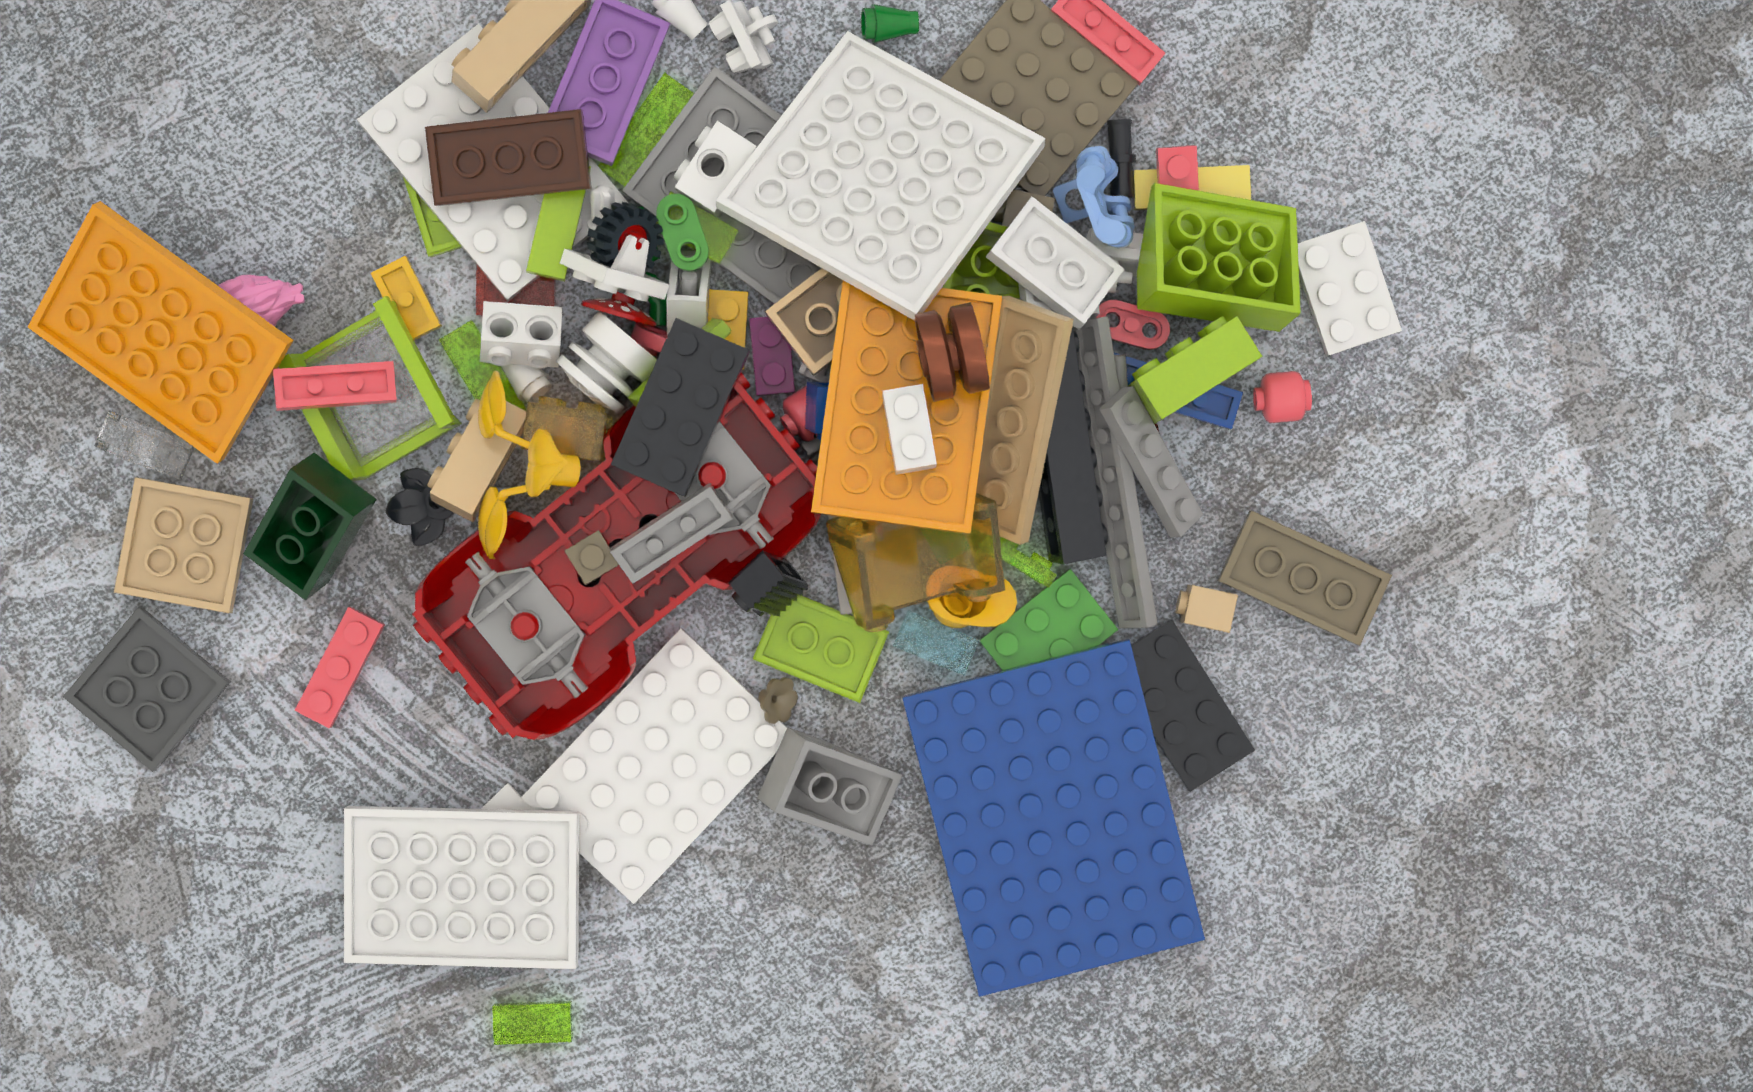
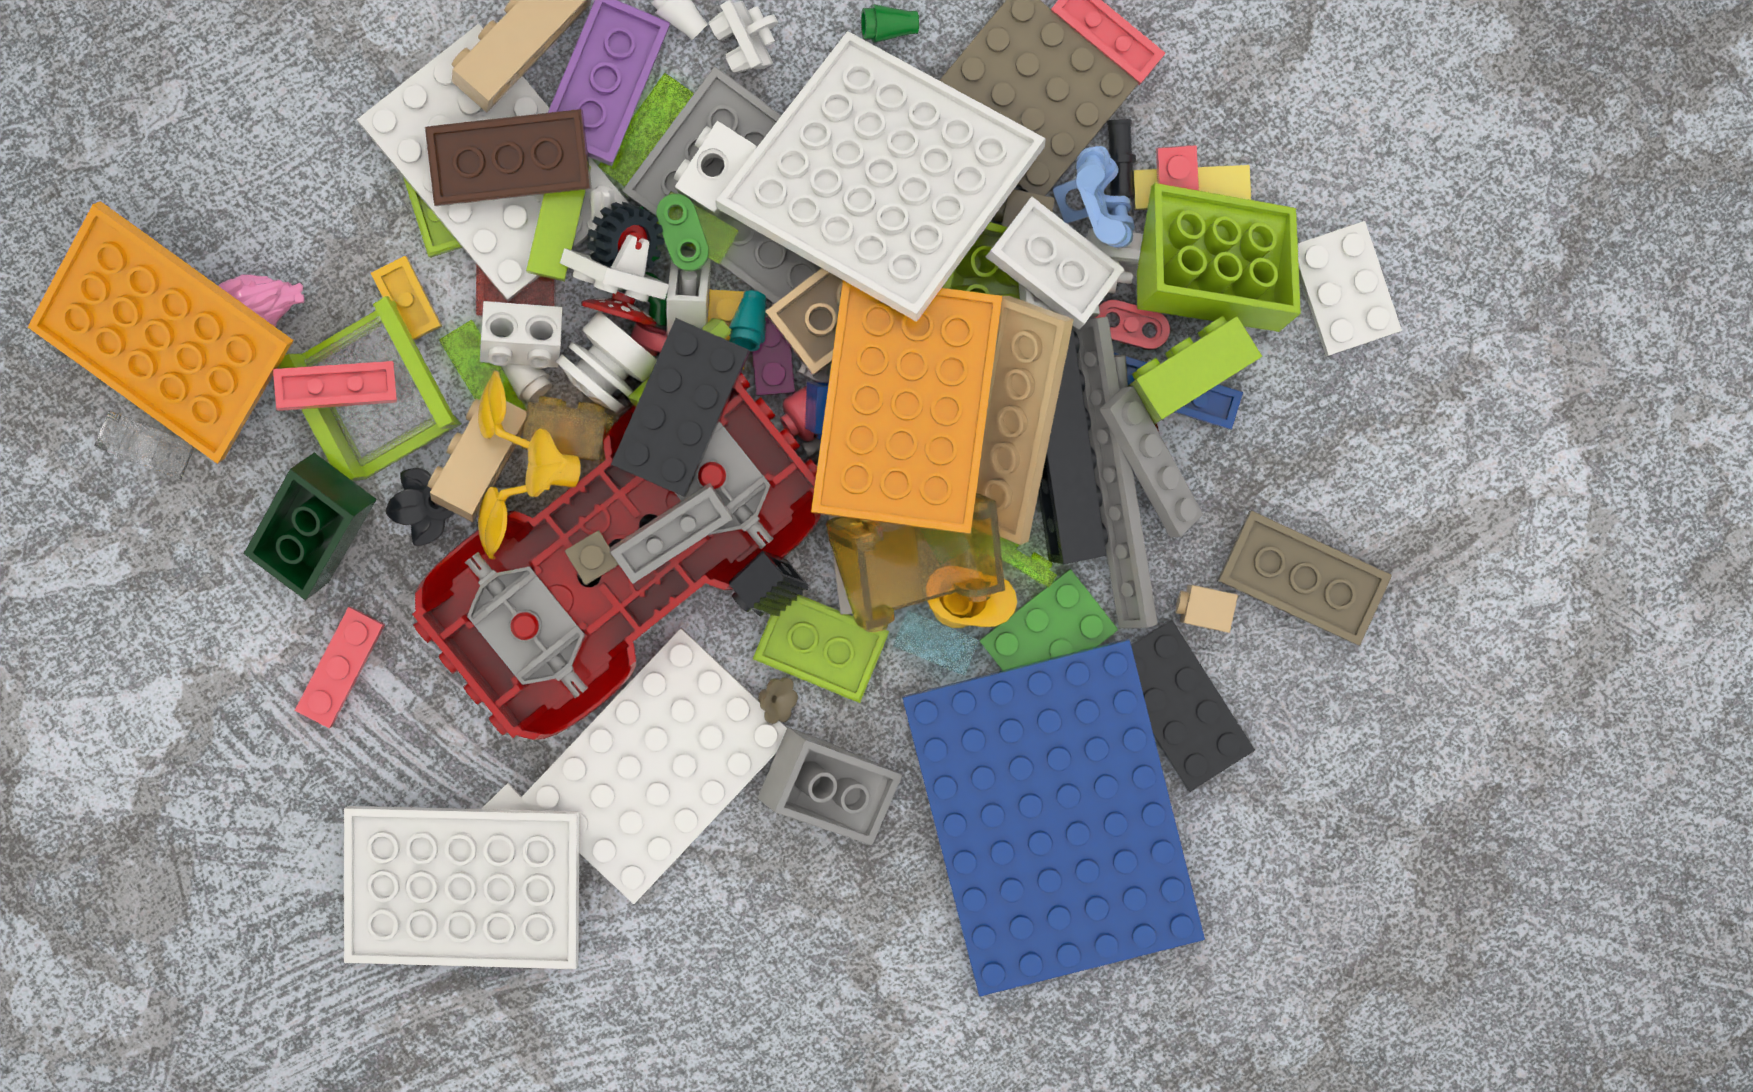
(146, 689): dark grey plate -> none
(183, 545): tan plate -> none
(532, 1022): clear neon green tile -> none
(749, 321): none -> teal cone
(909, 429): white brick -> none
(956, 351): copper wheel -> none
(1283, 397): coral head -> none

